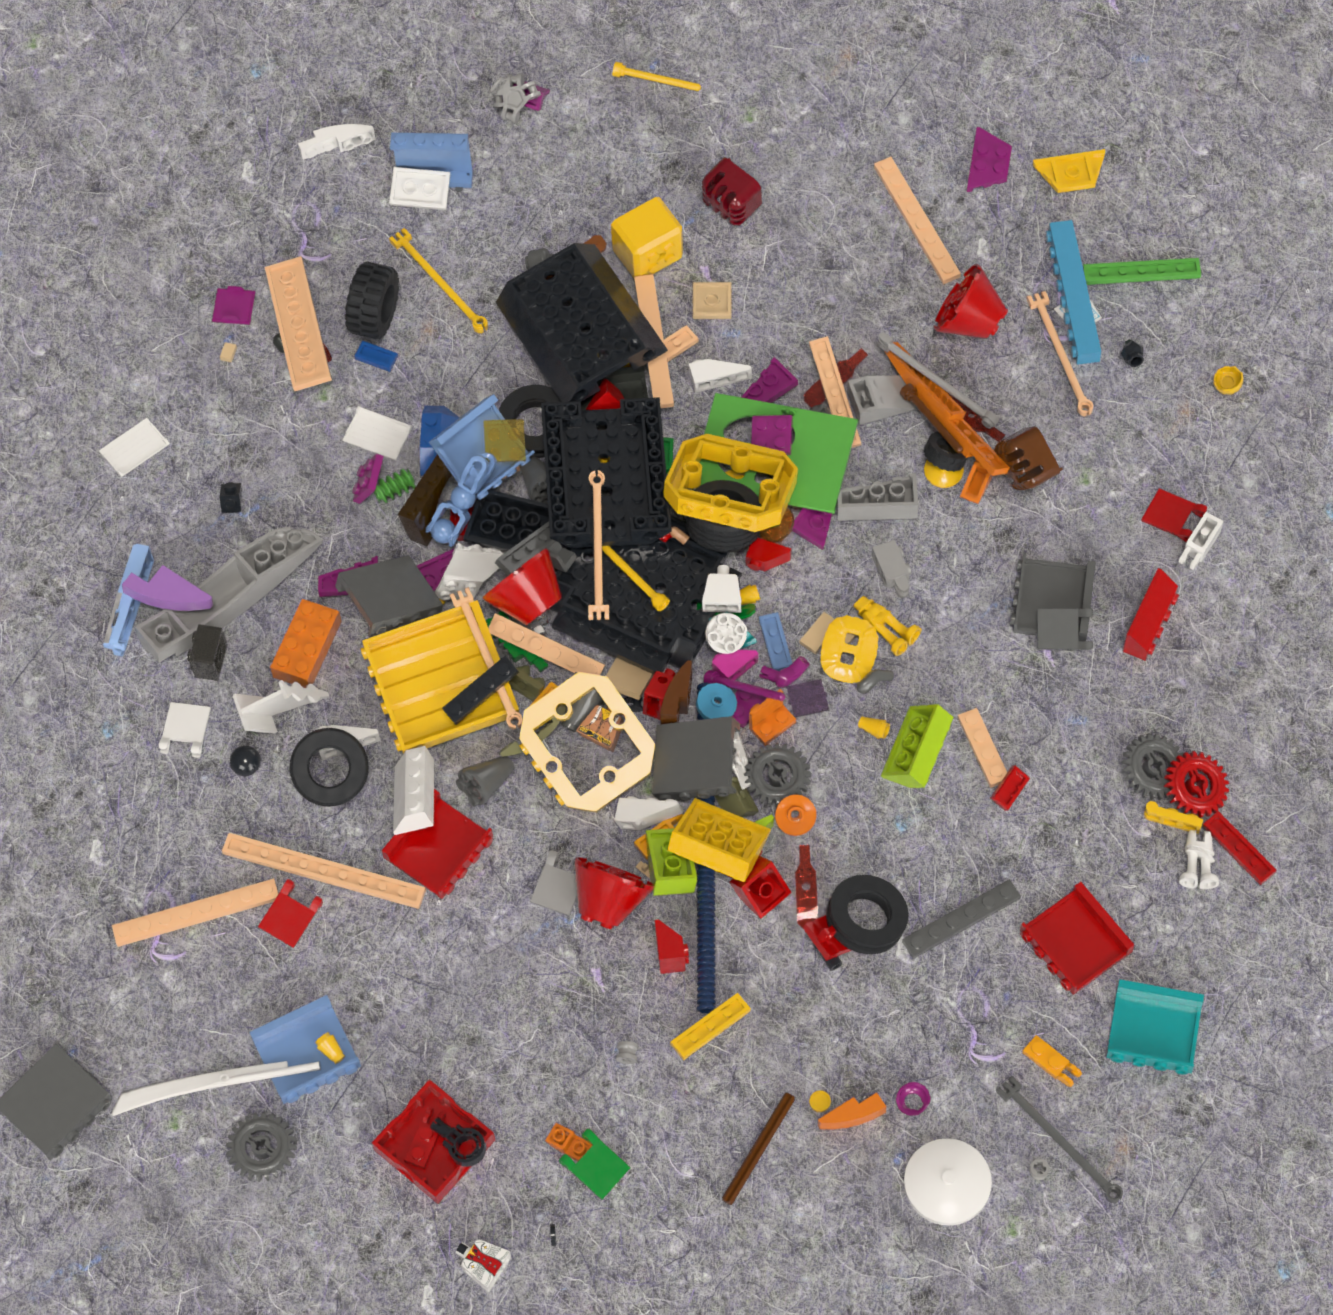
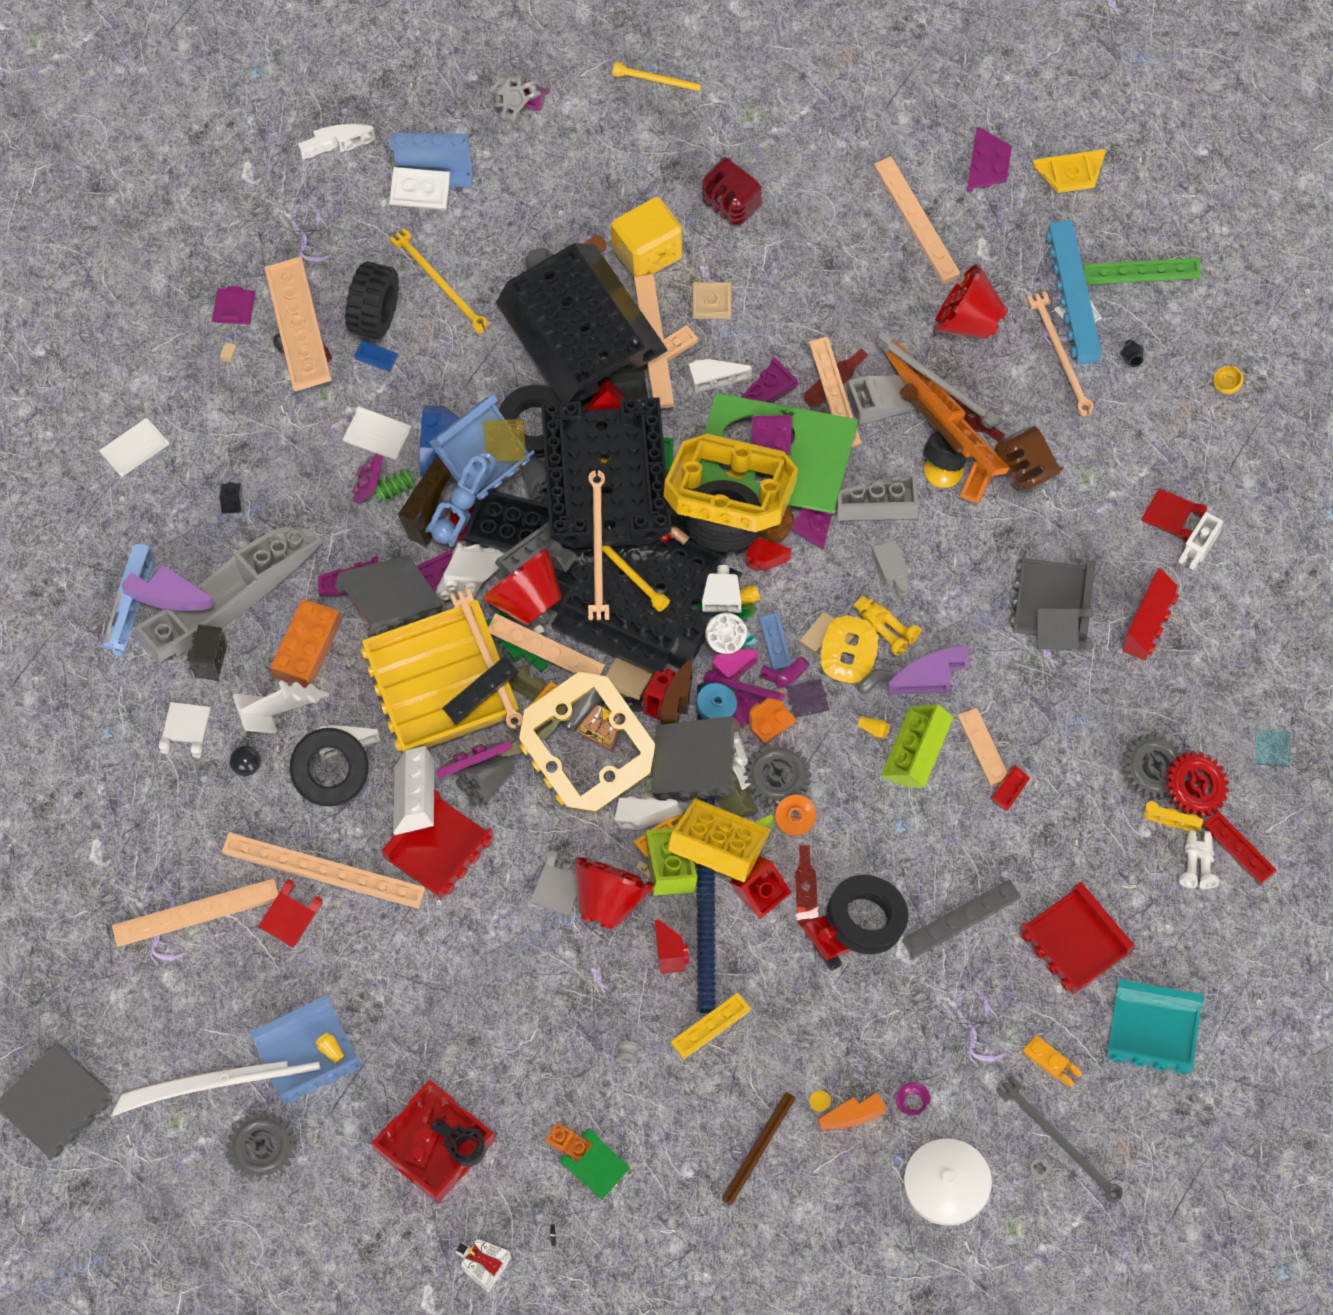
(479, 753): none -> magenta wing
(930, 672): none -> medium lavender slope
(1272, 748): none -> clear light blue piece

